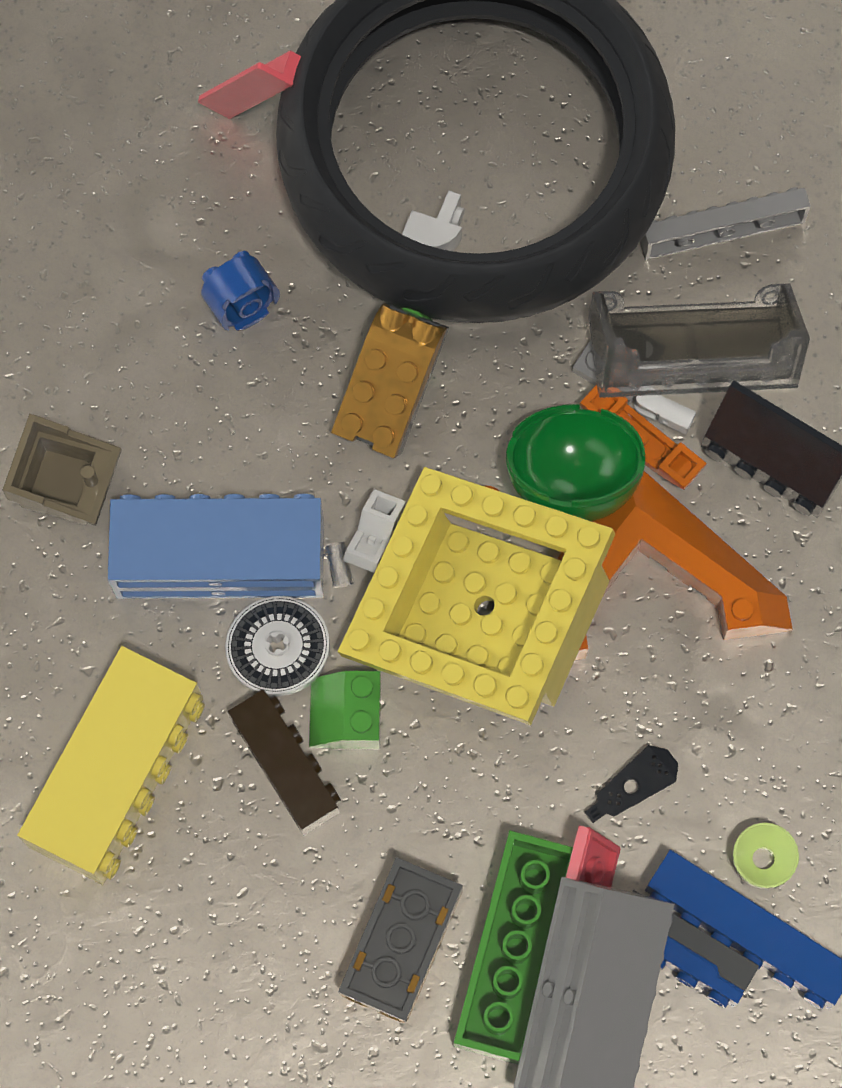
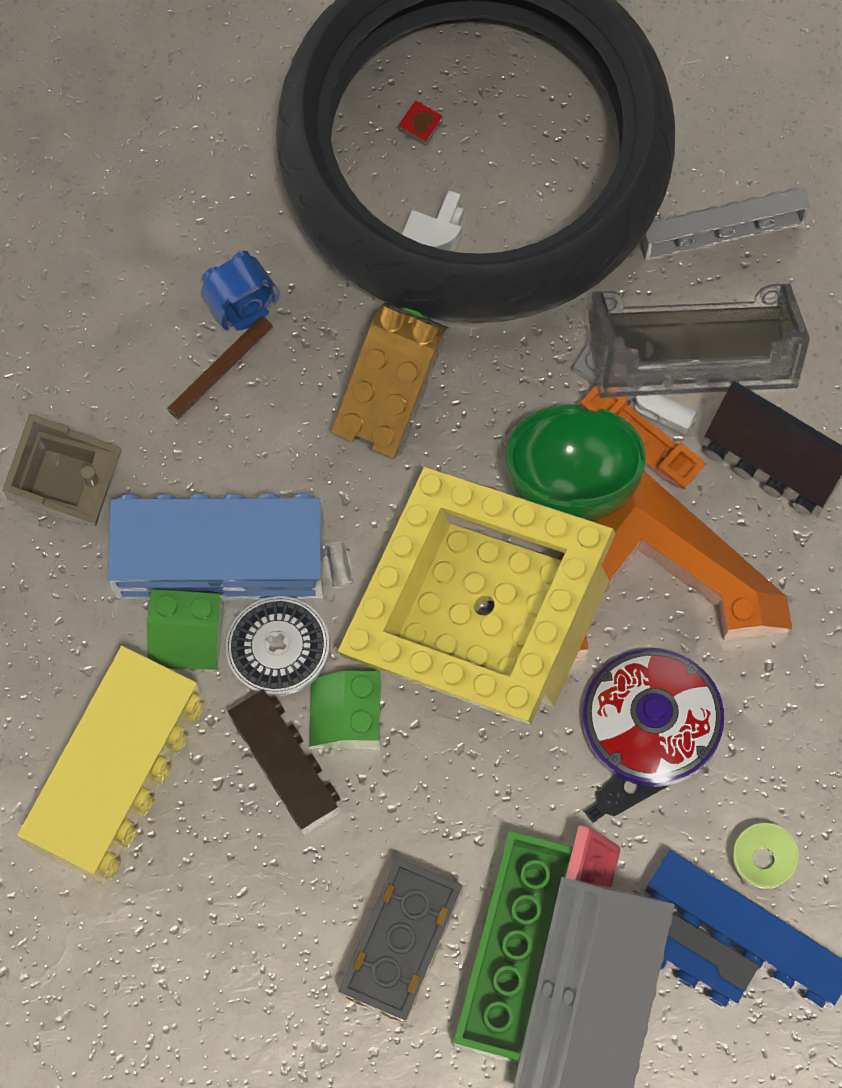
(185, 629): none -> bright green slope
(220, 368): none -> reddish brown piece
(252, 86): coral panel -> none
(374, 530): white brick -> none
(420, 123): none -> tile
(653, 717): none -> dish

